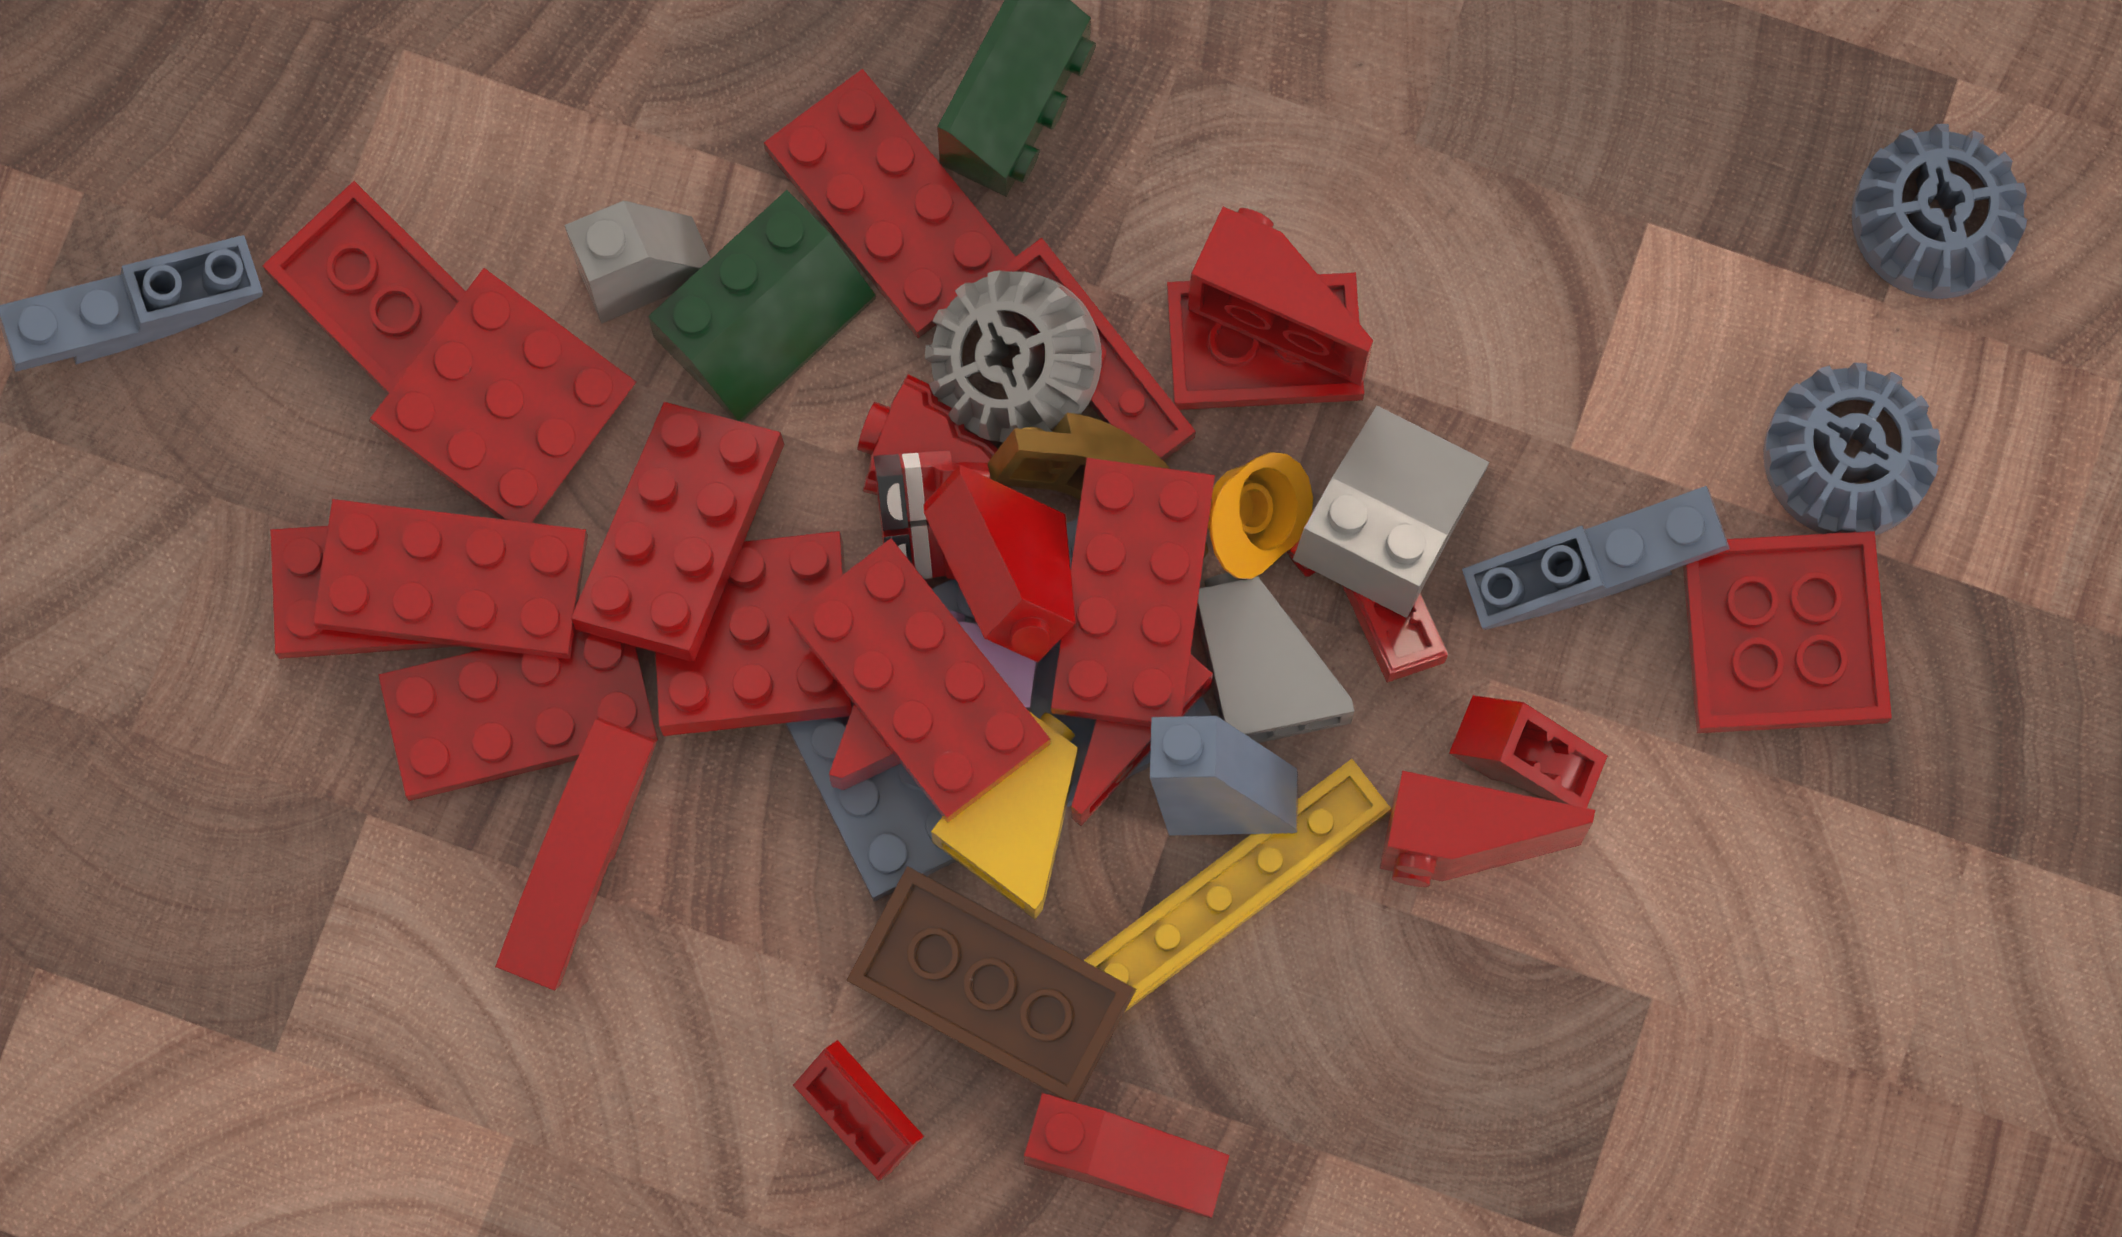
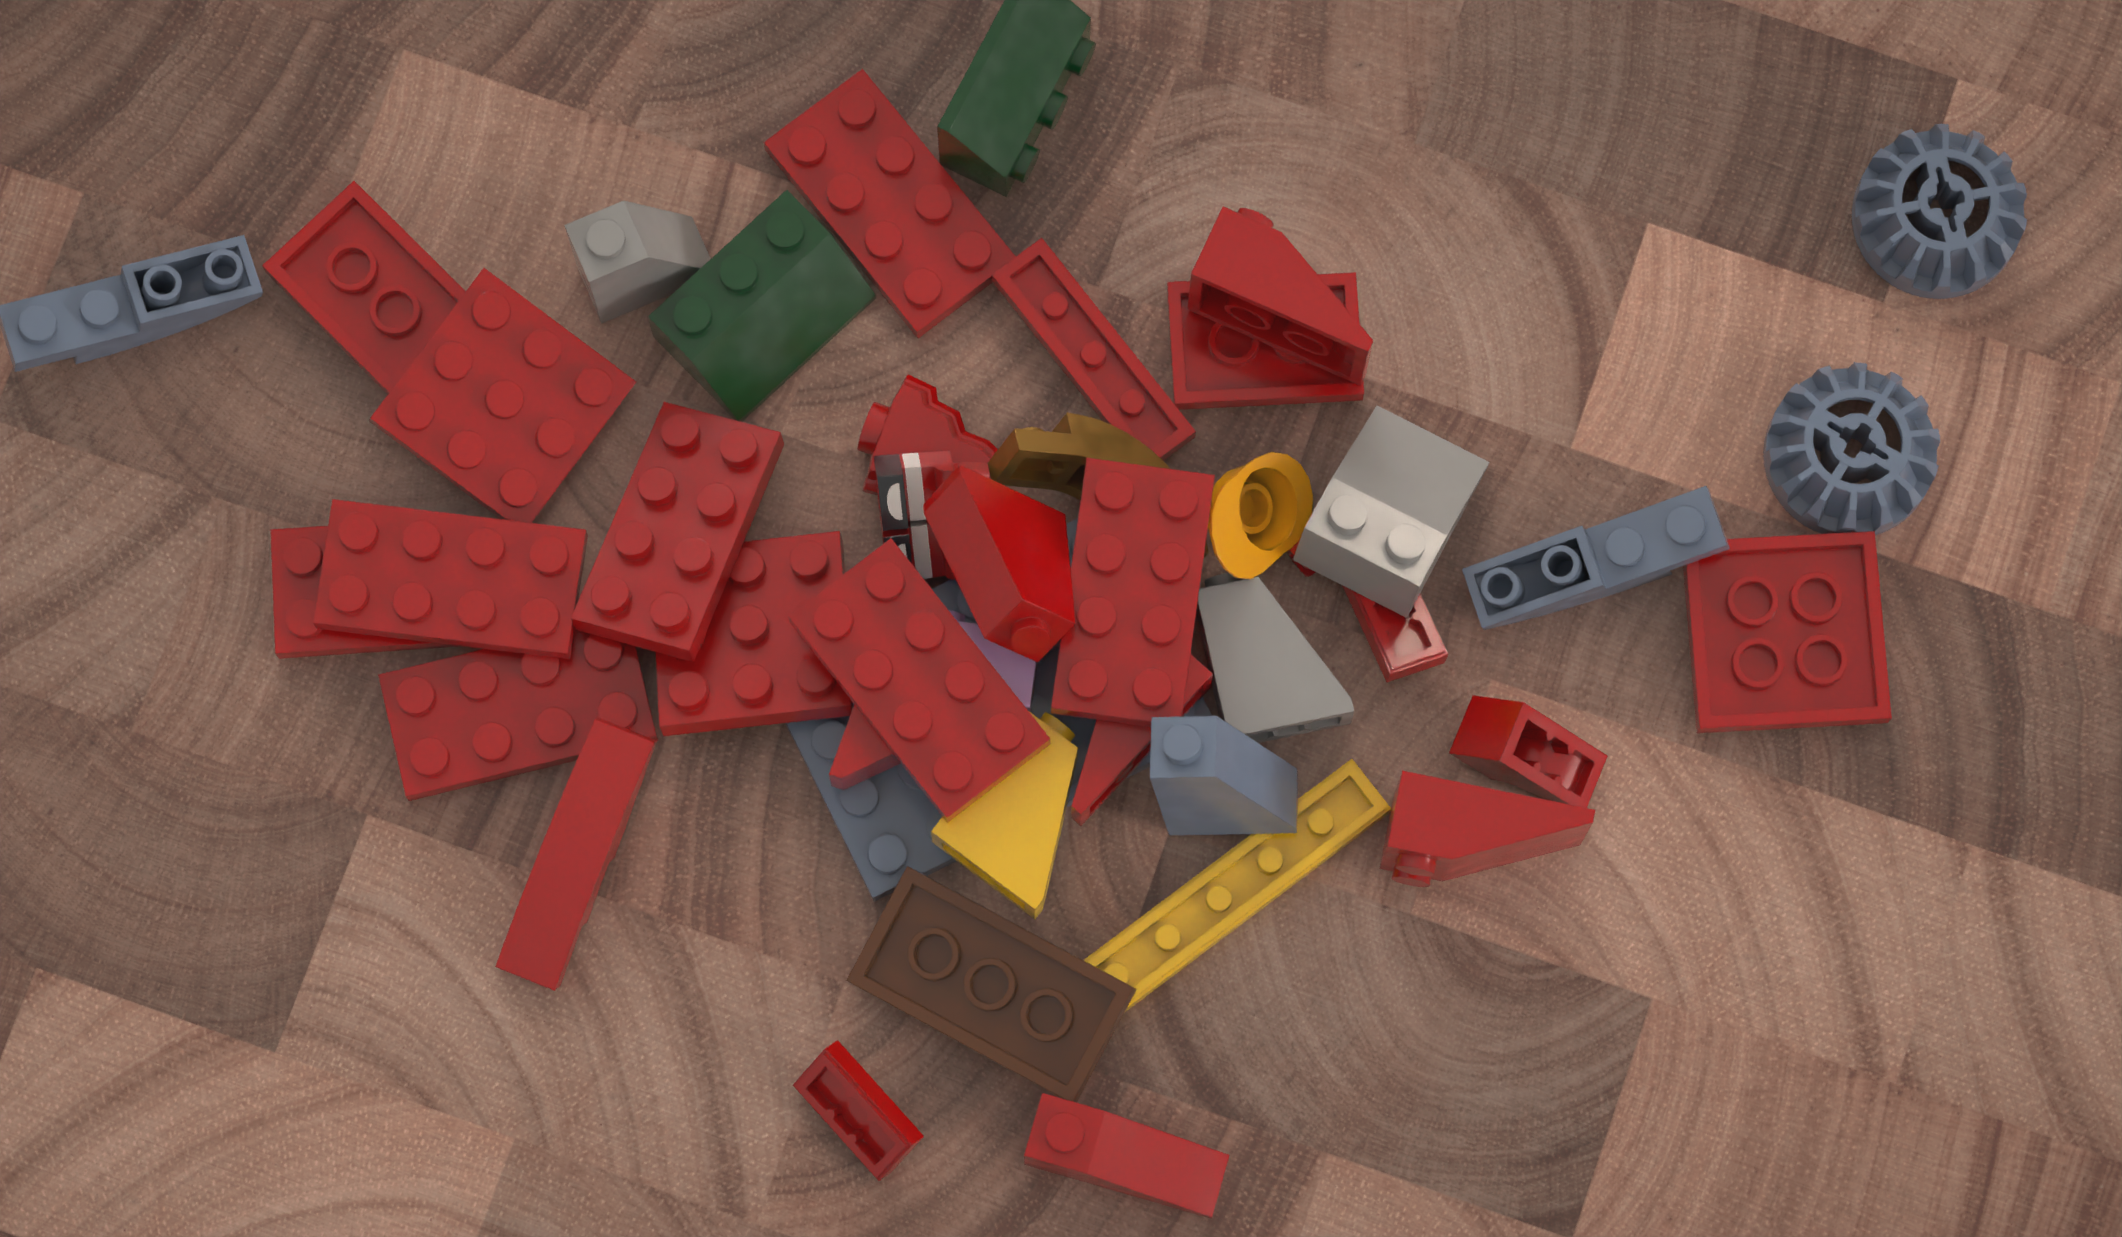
(1043, 380): light grey gear -> none

